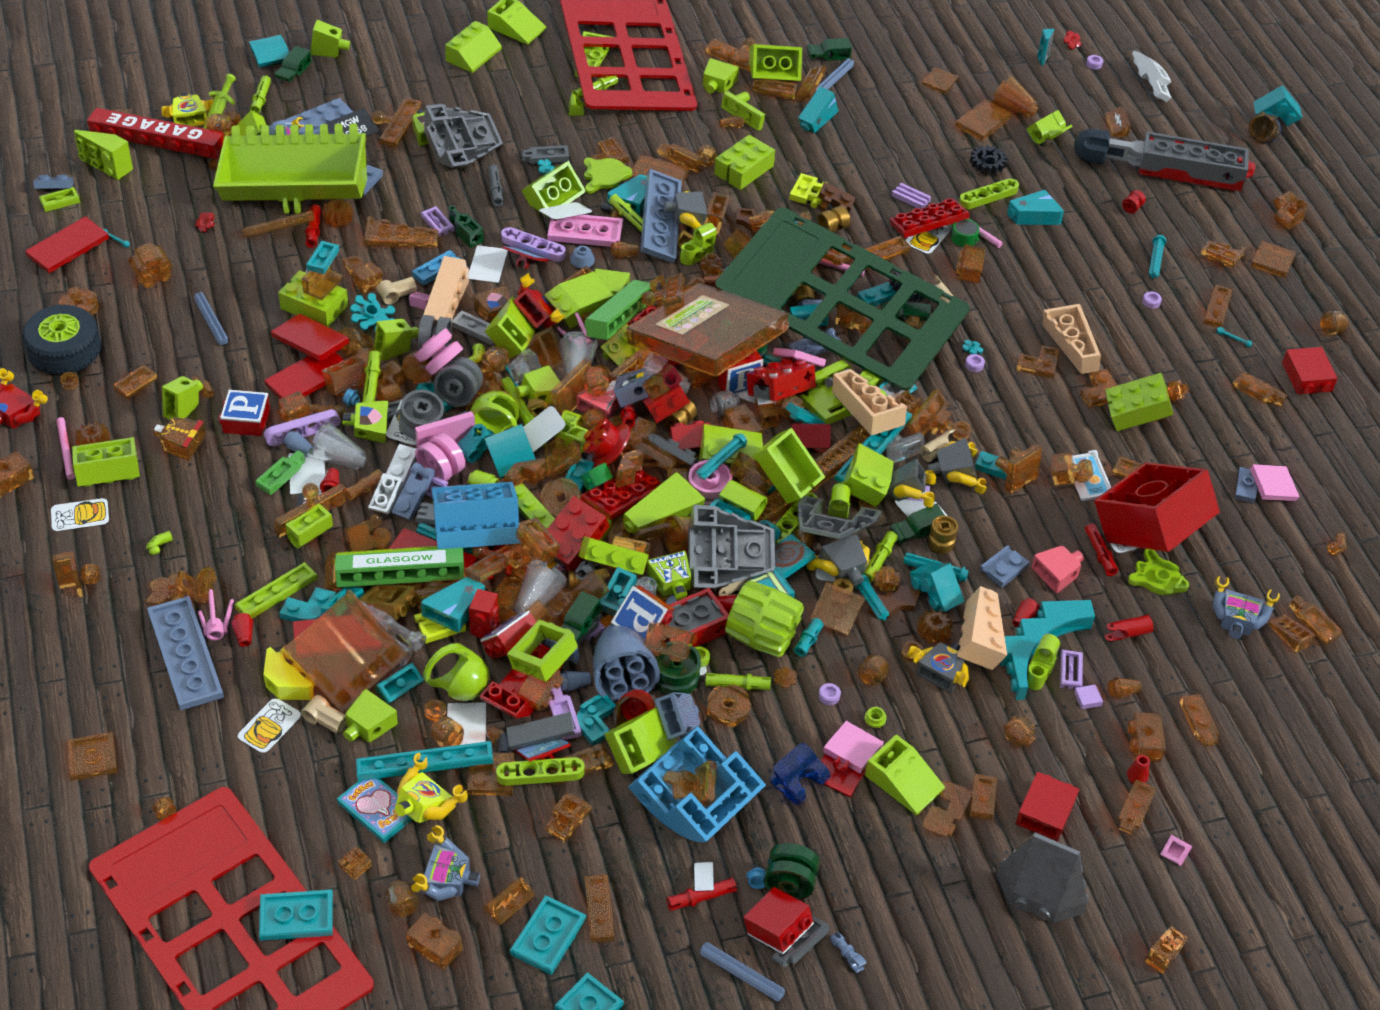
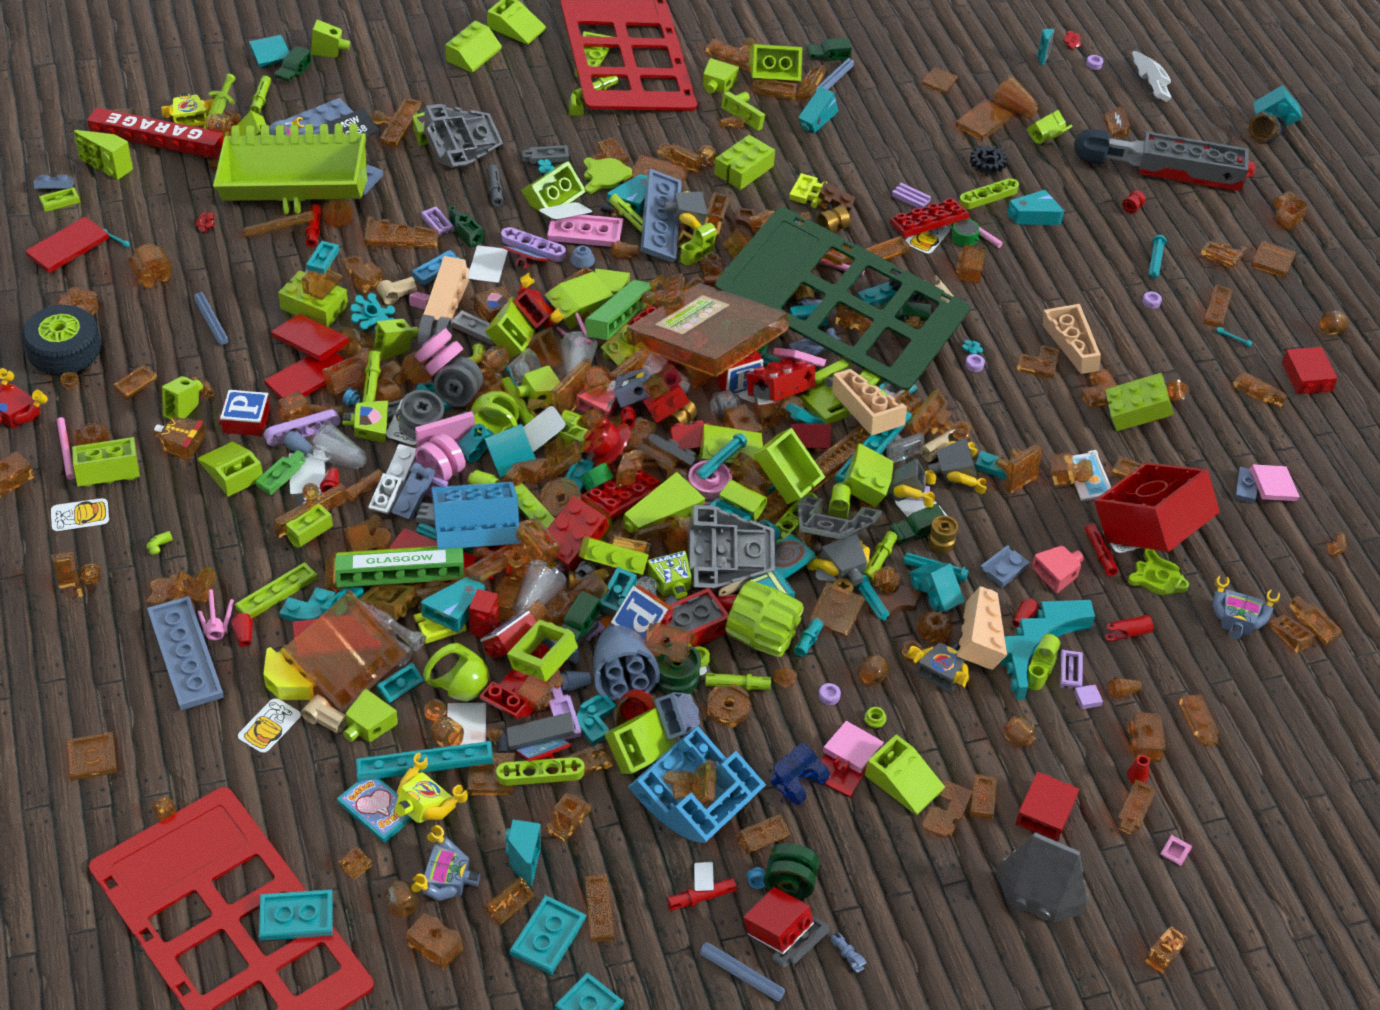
(232, 467): none -> lime slope
(523, 848): none -> teal slope
(763, 833): none -> clear orange hinge

